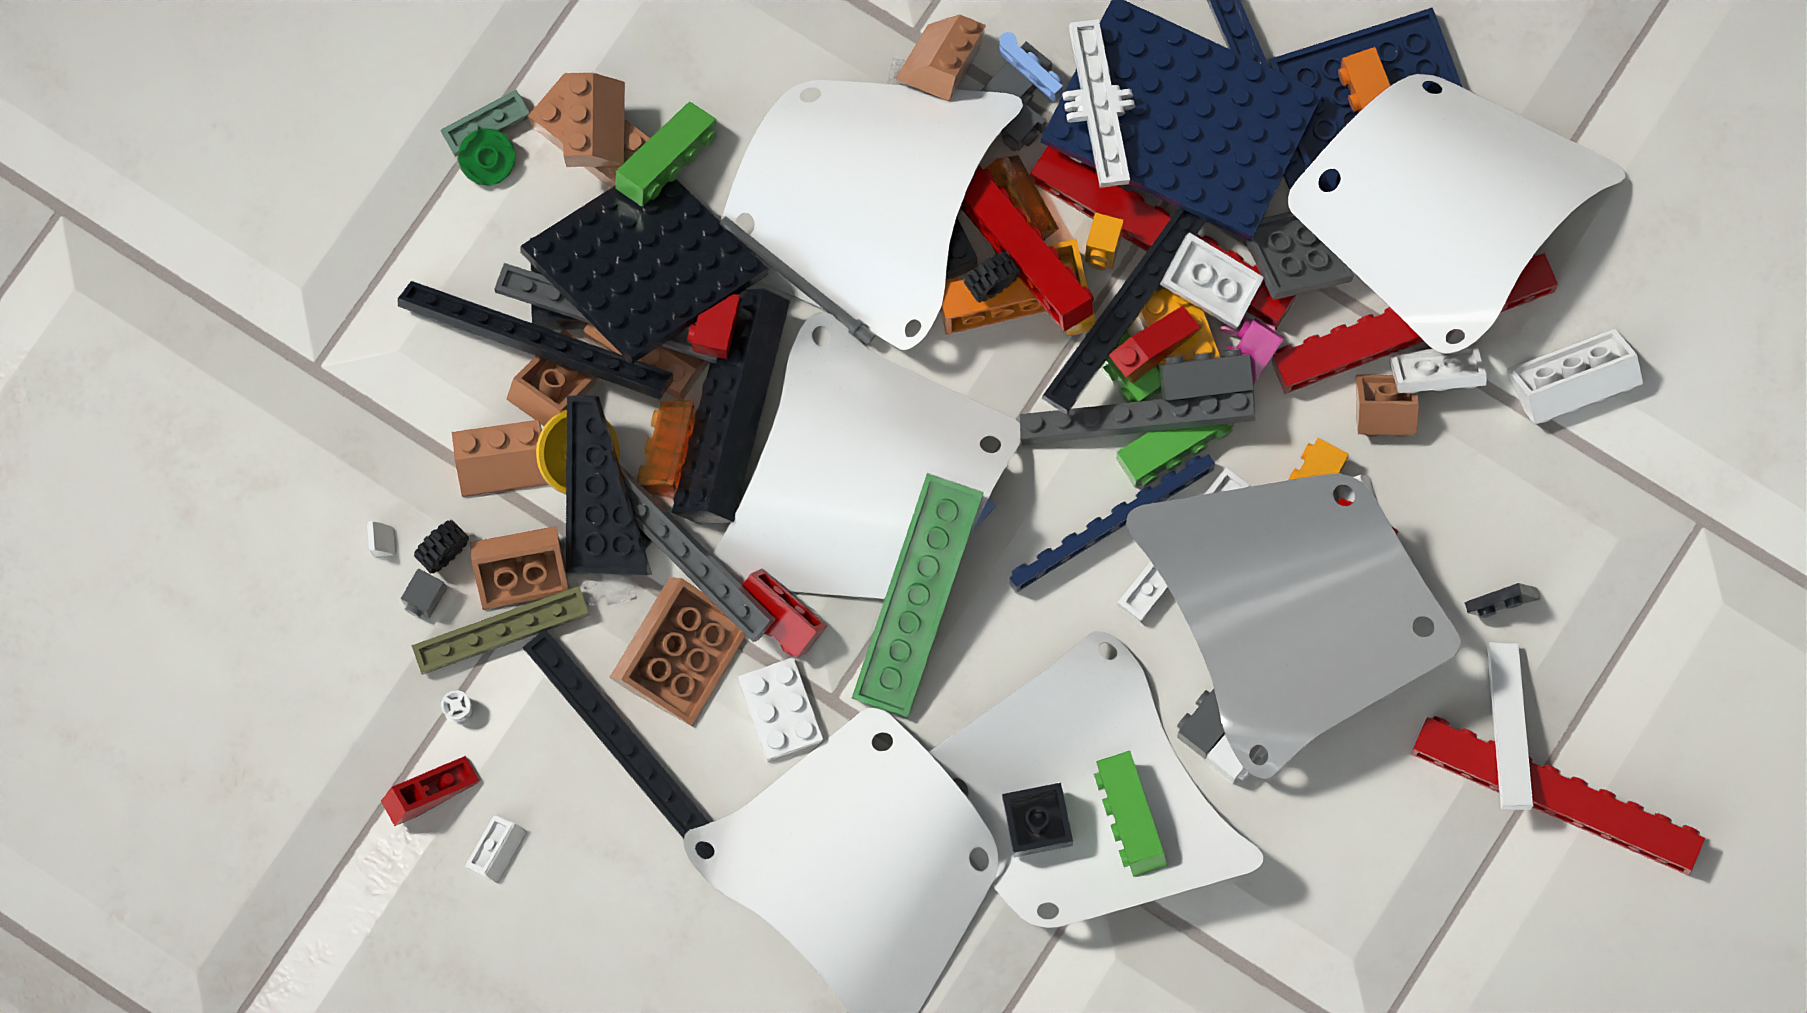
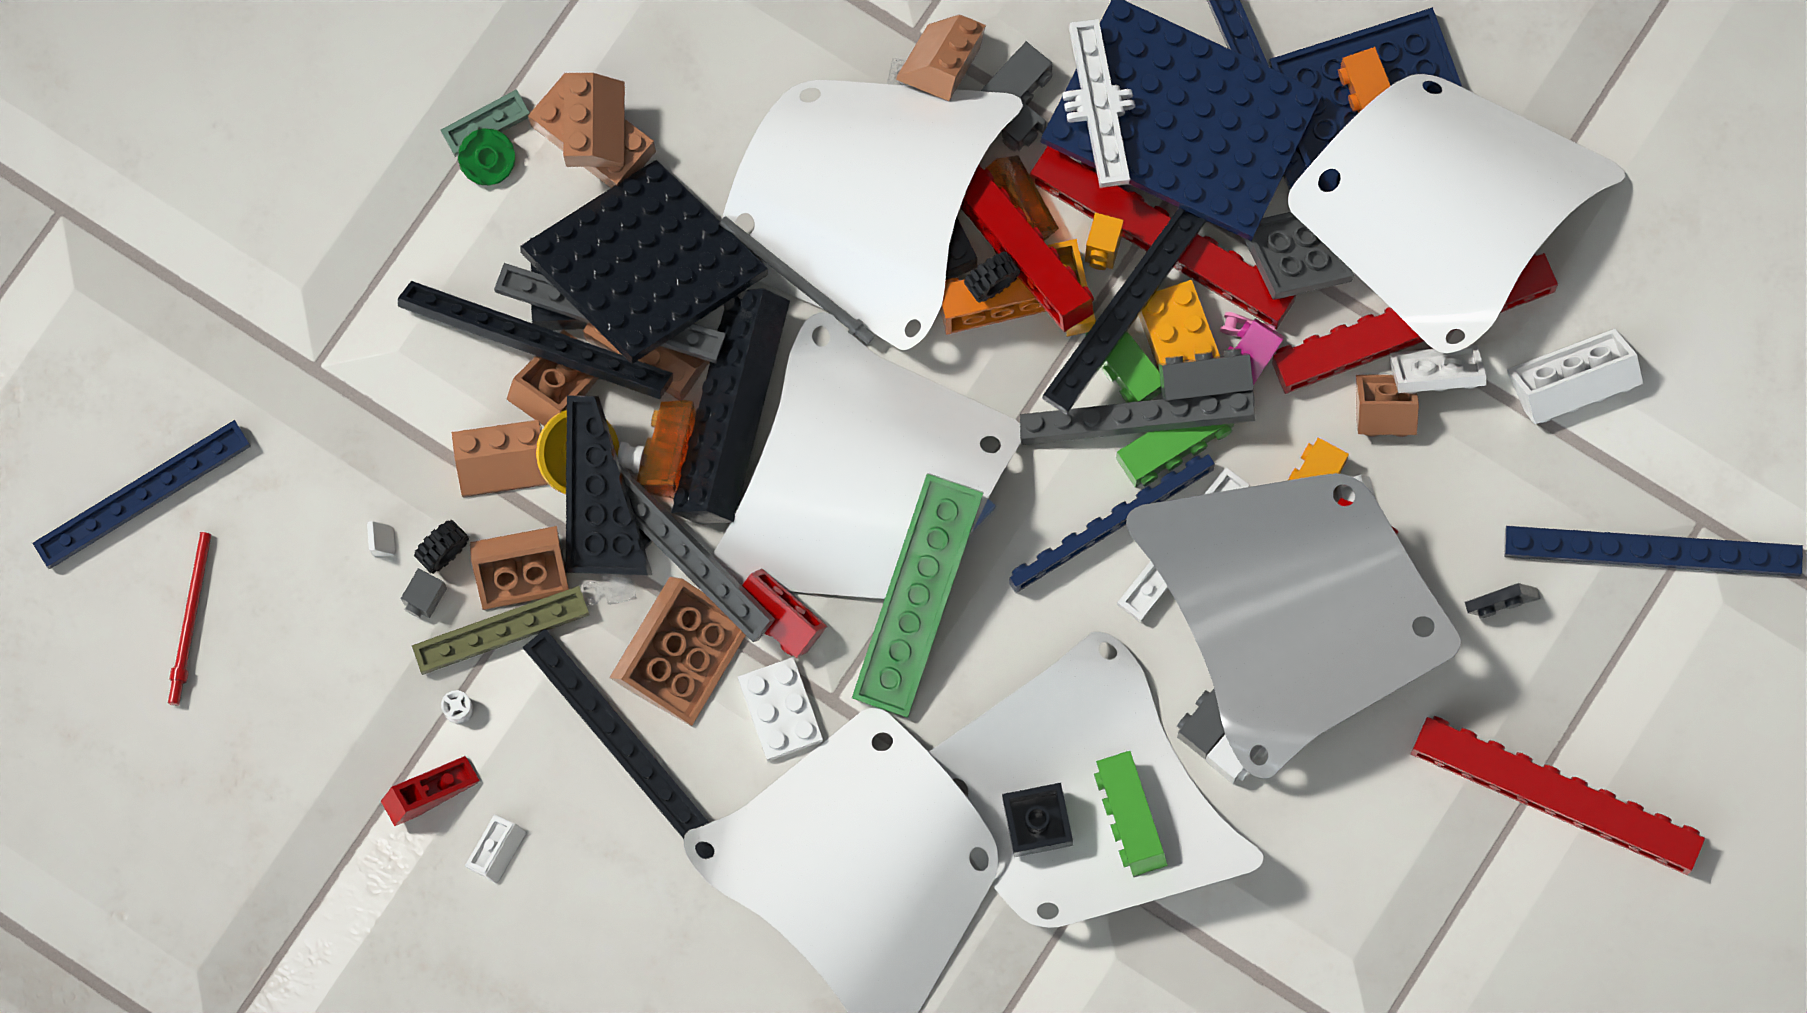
(141, 494): none -> dark blue plate
(178, 673): none -> red bar
(631, 457): none -> white wheel
(666, 154): bright green brick -> none
(715, 328): red slope -> none
(1030, 67): light blue plate -> none
(1154, 343): red slope -> none
(1211, 280): white plate -> none
(1509, 726): white tile -> none
(1653, 551): none -> dark blue plate

